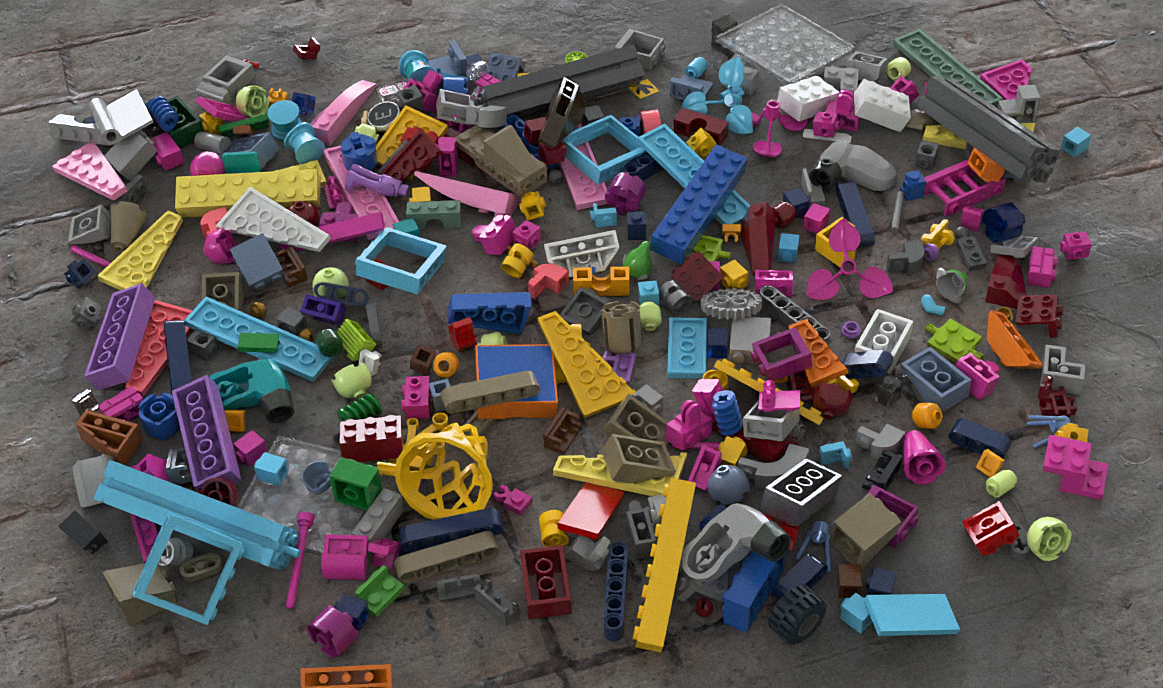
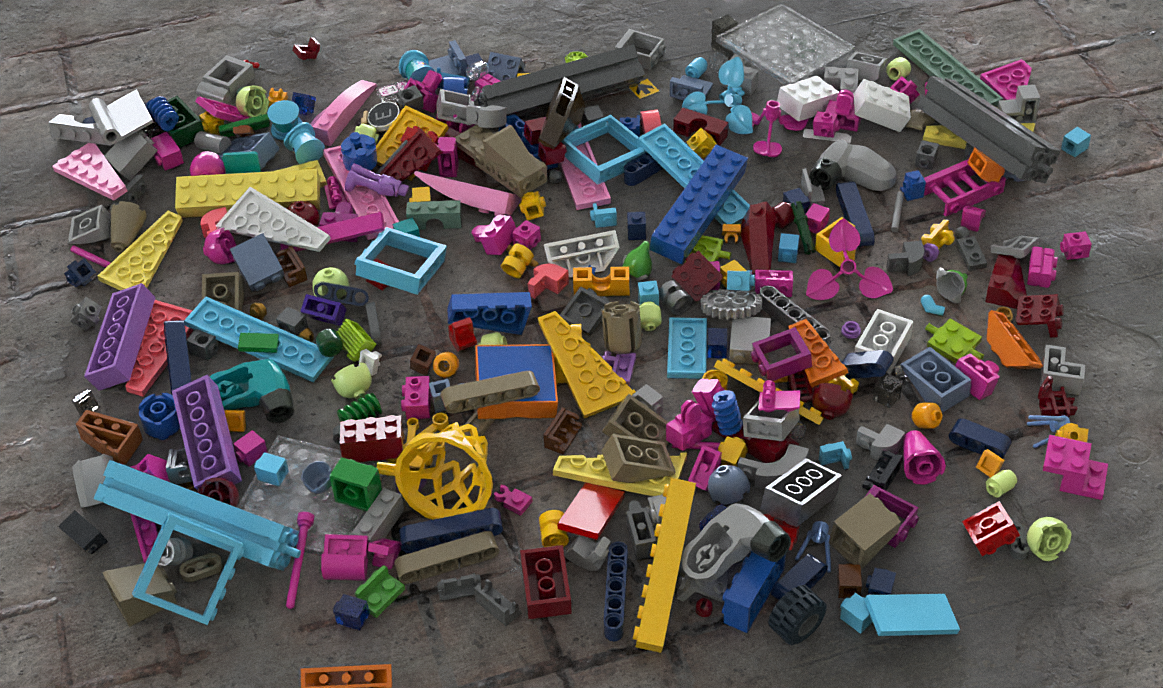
(122, 406): dark pink brick -> none
(333, 631): magenta brick -> none
(625, 193): magenta brick -> none
(740, 280): none -> medium azure bracket
(803, 228): none -> dark green pin
(1003, 222): clear blue brick -> none

